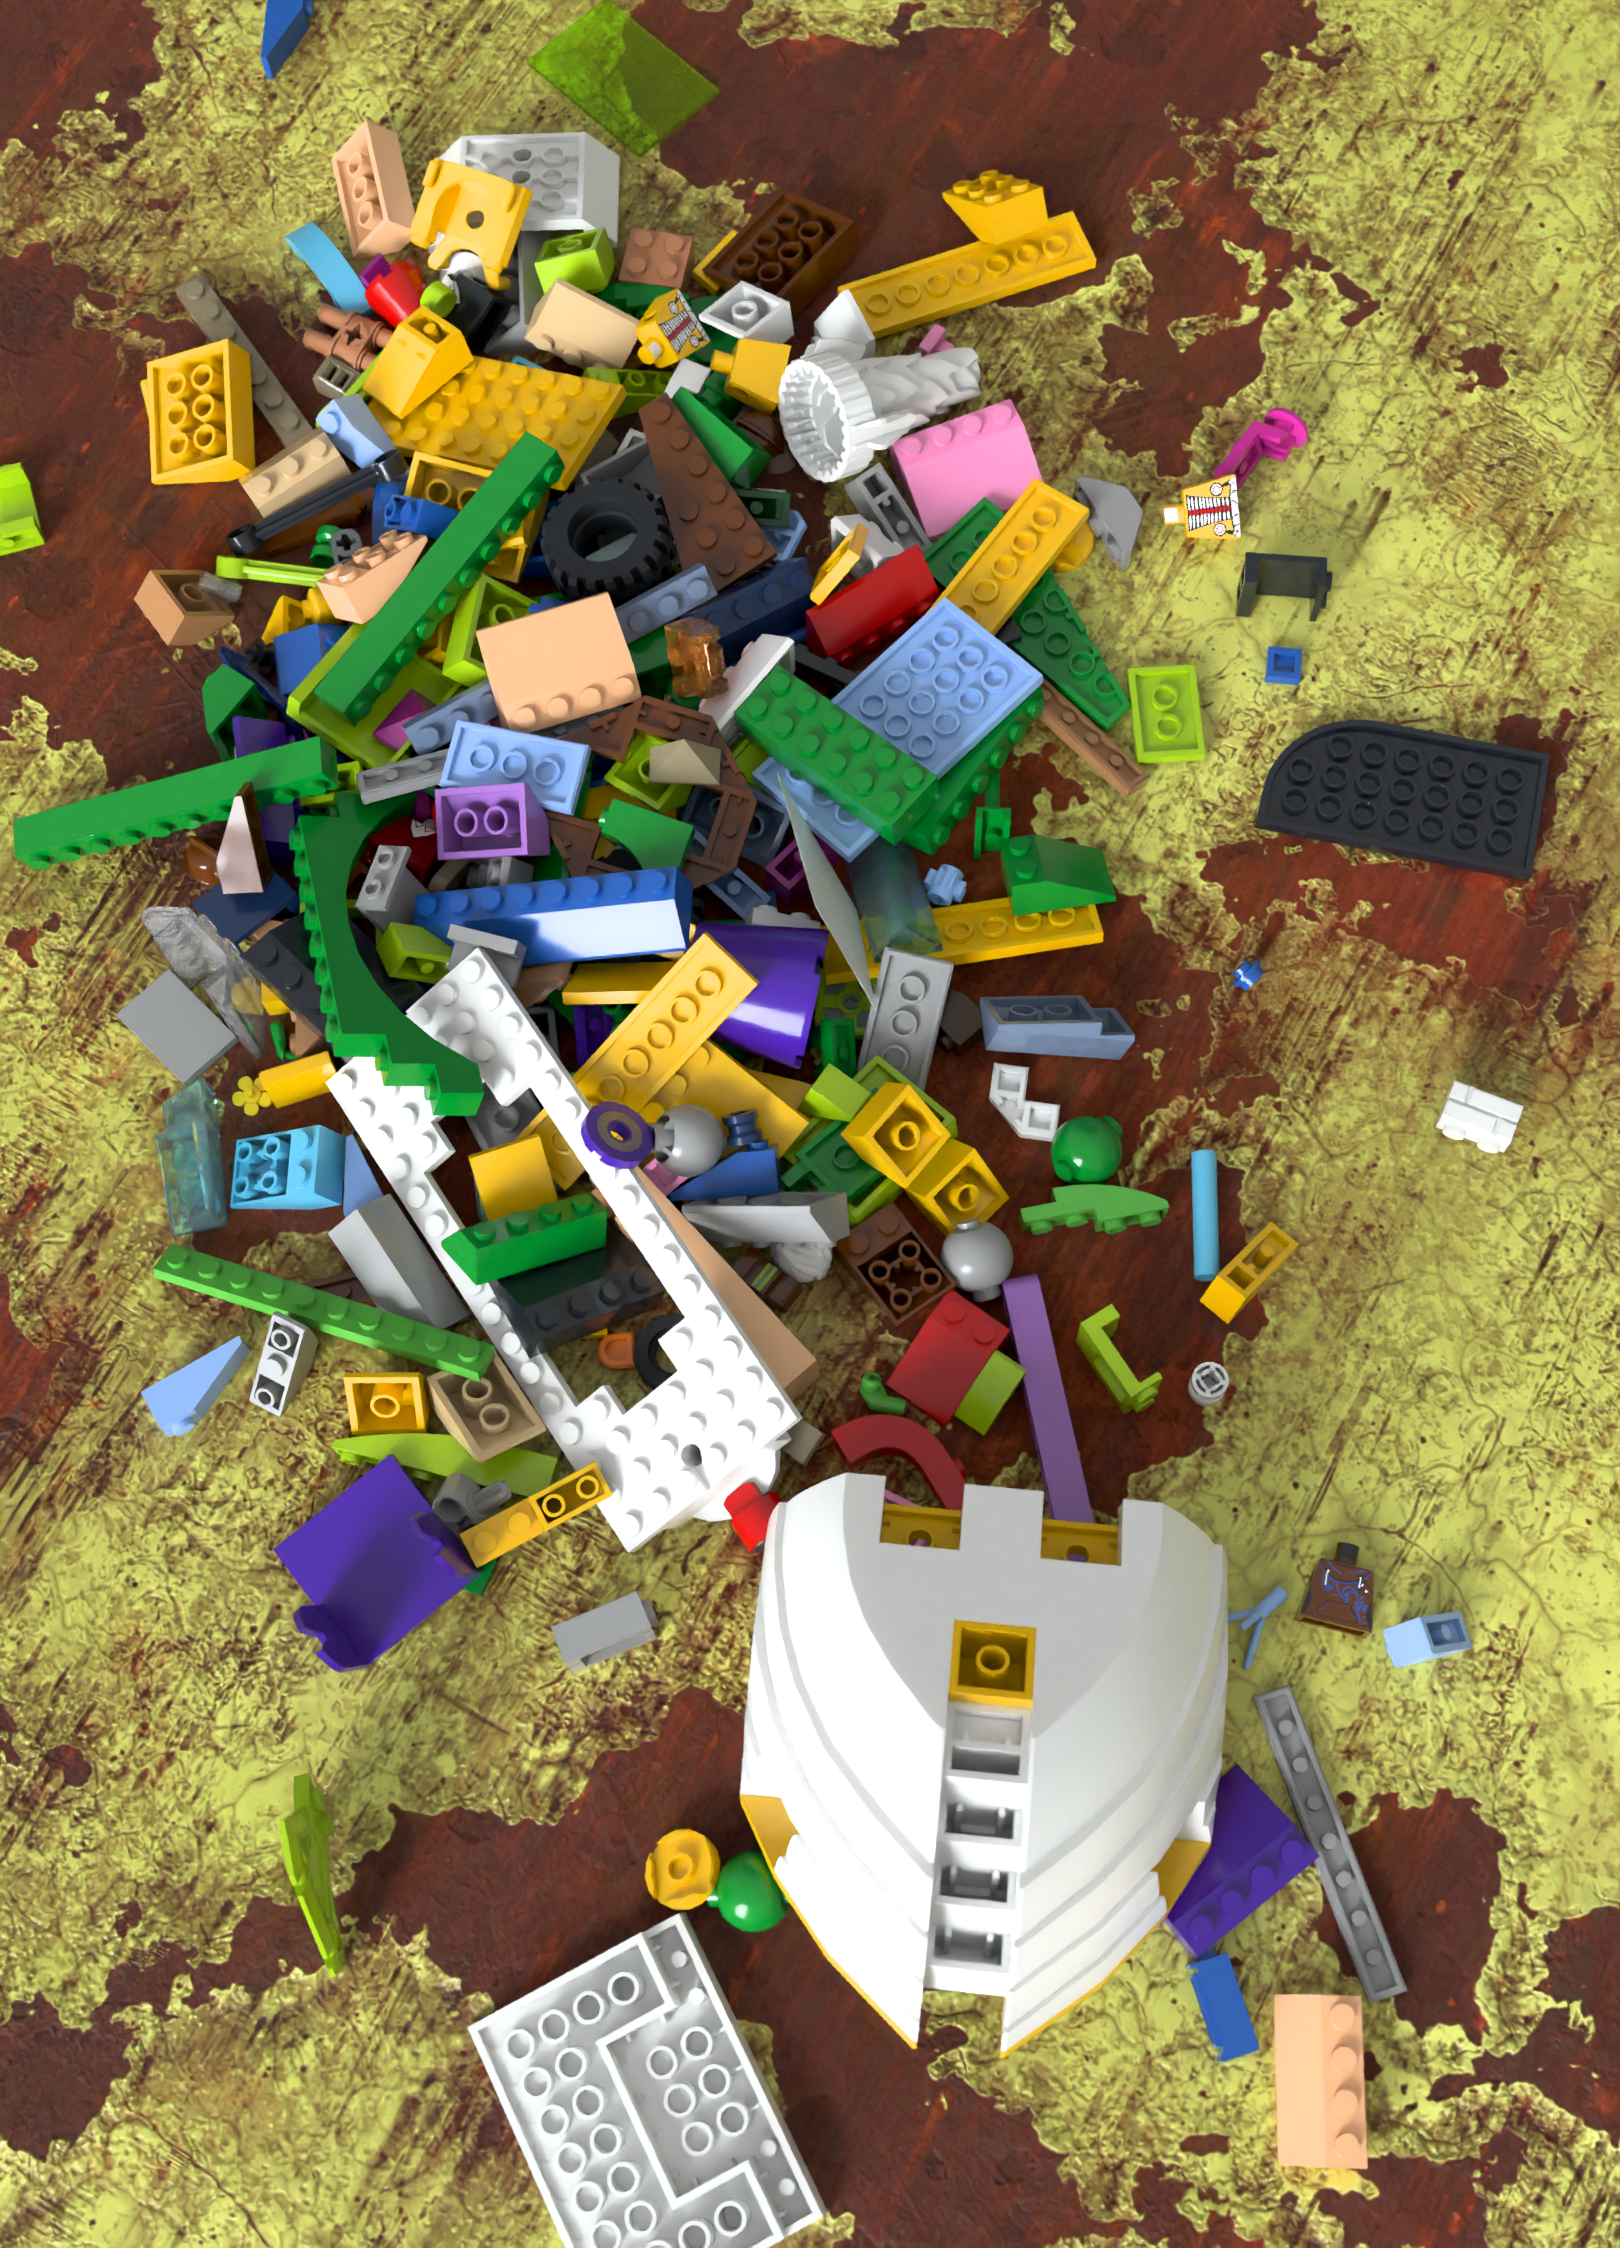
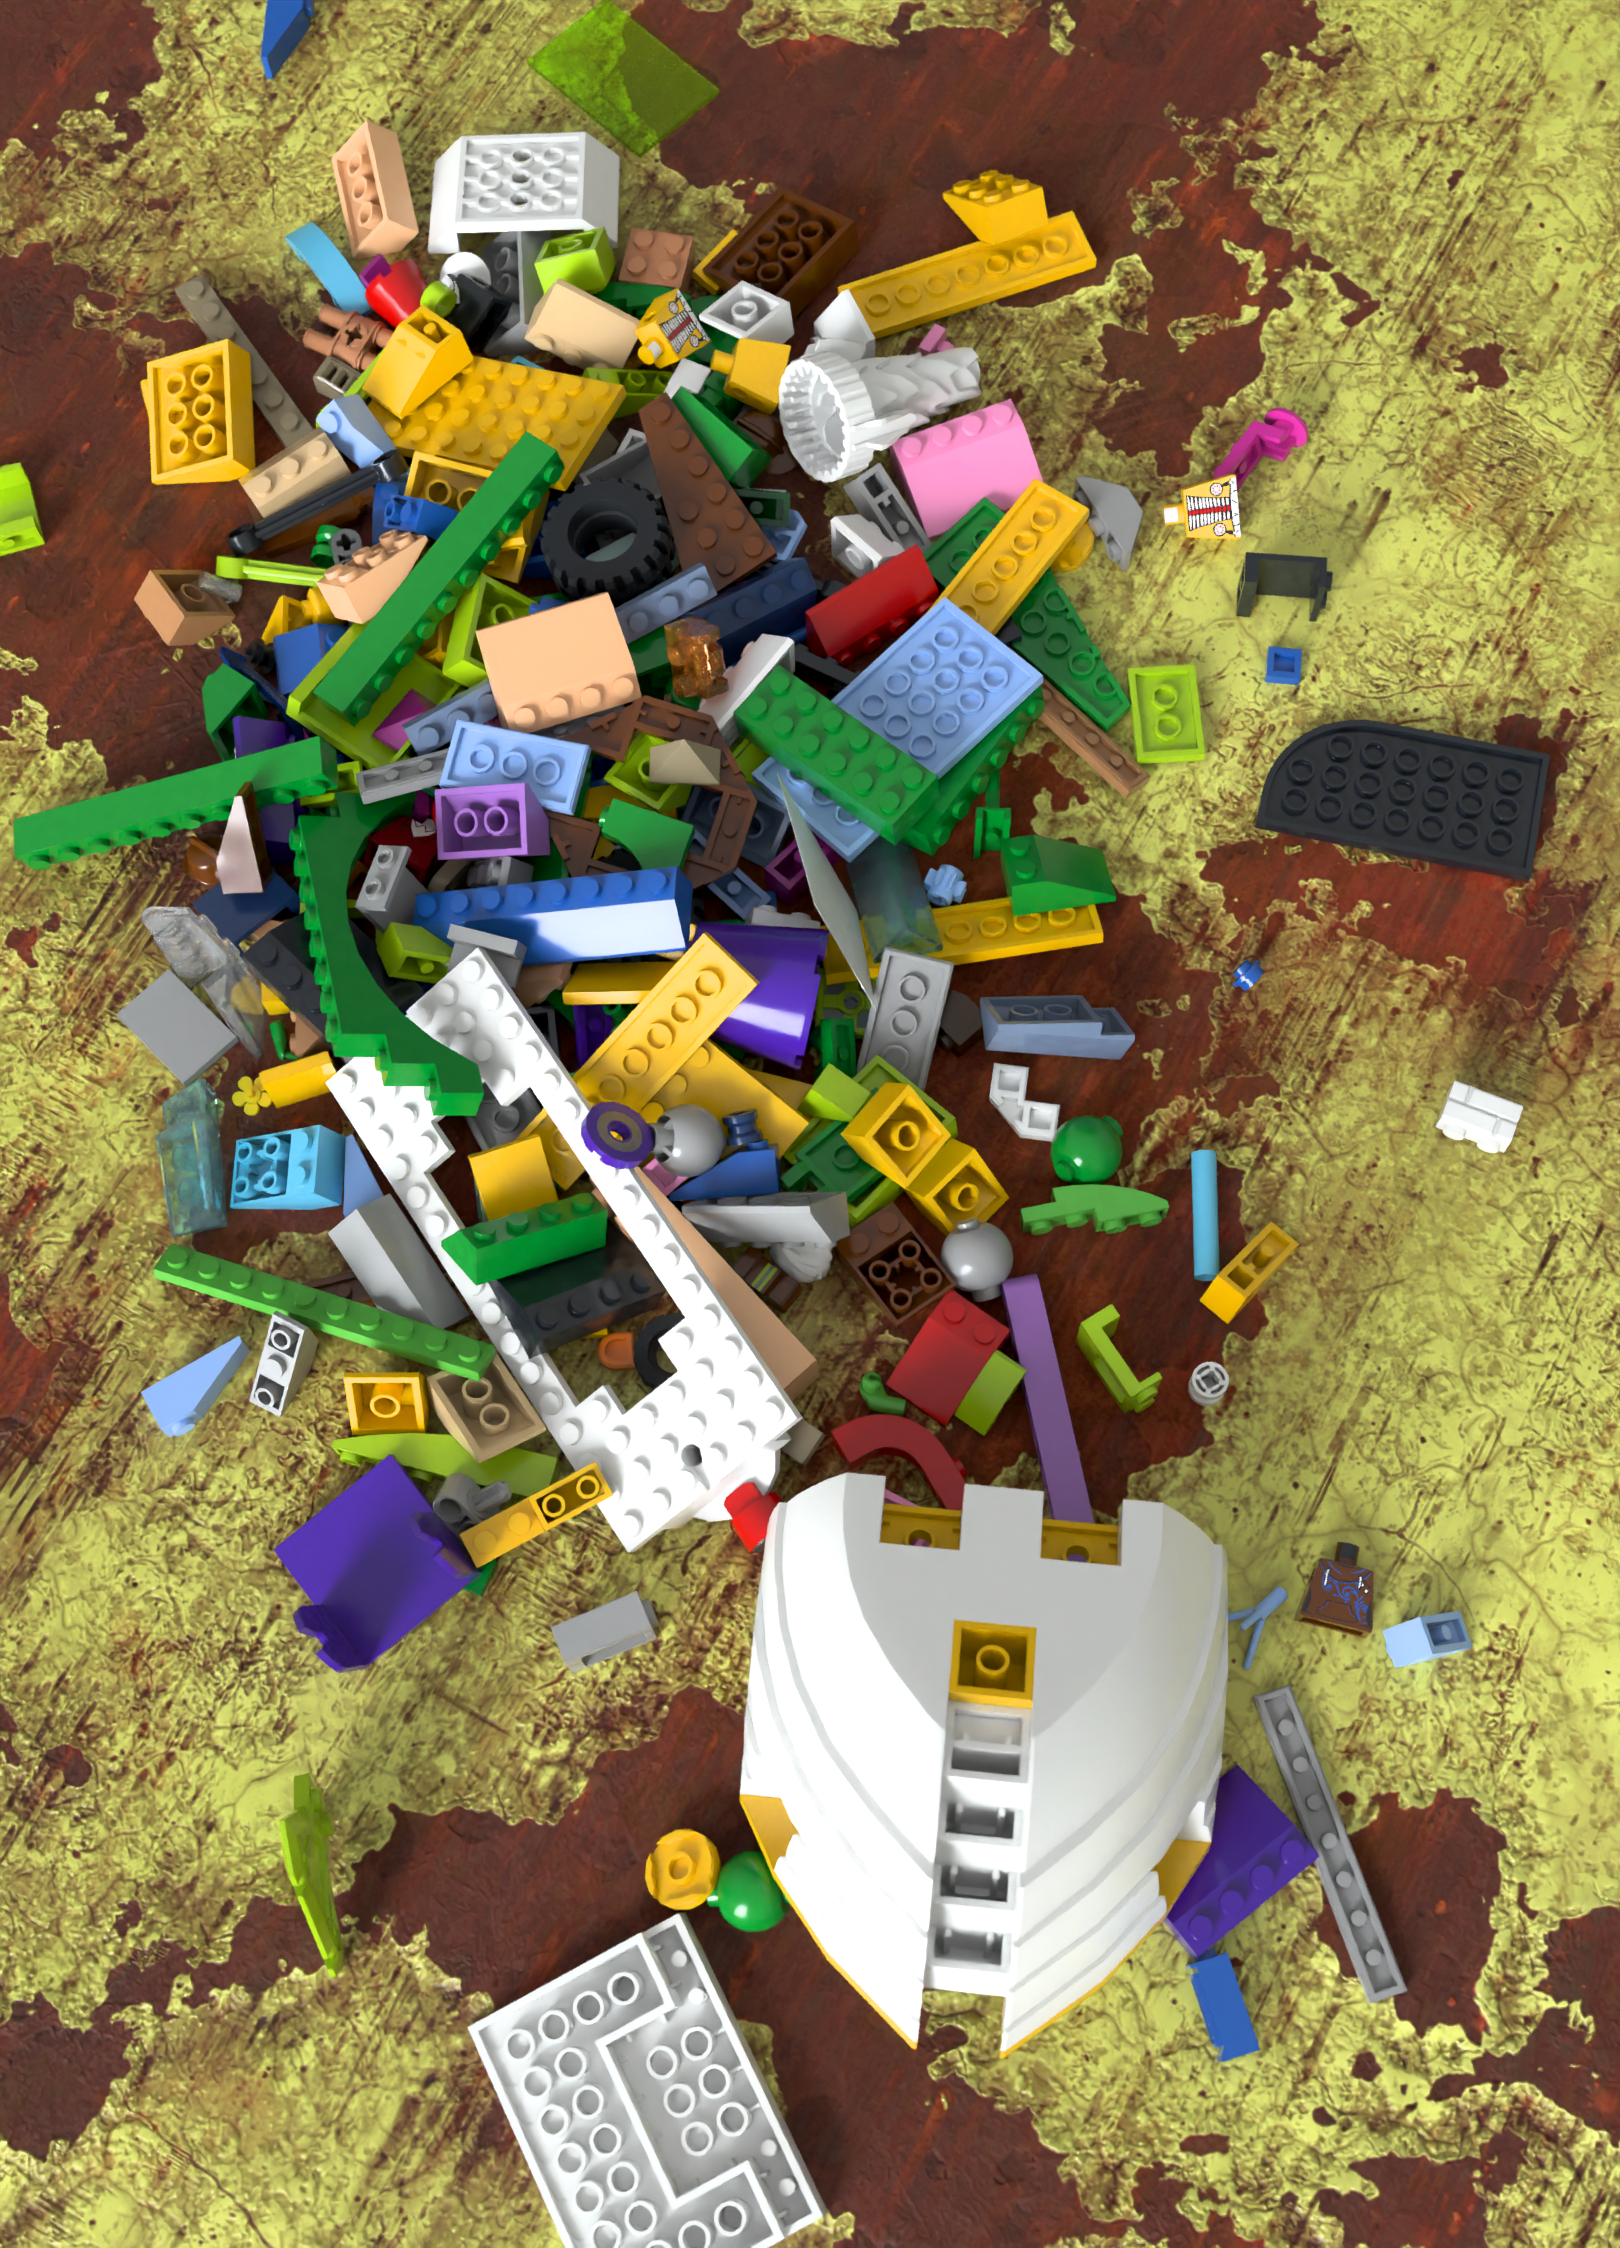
(447, 202): yellow piece -> none
(839, 563): yellow tile -> none
(1320, 2081): light nougat slope -> none

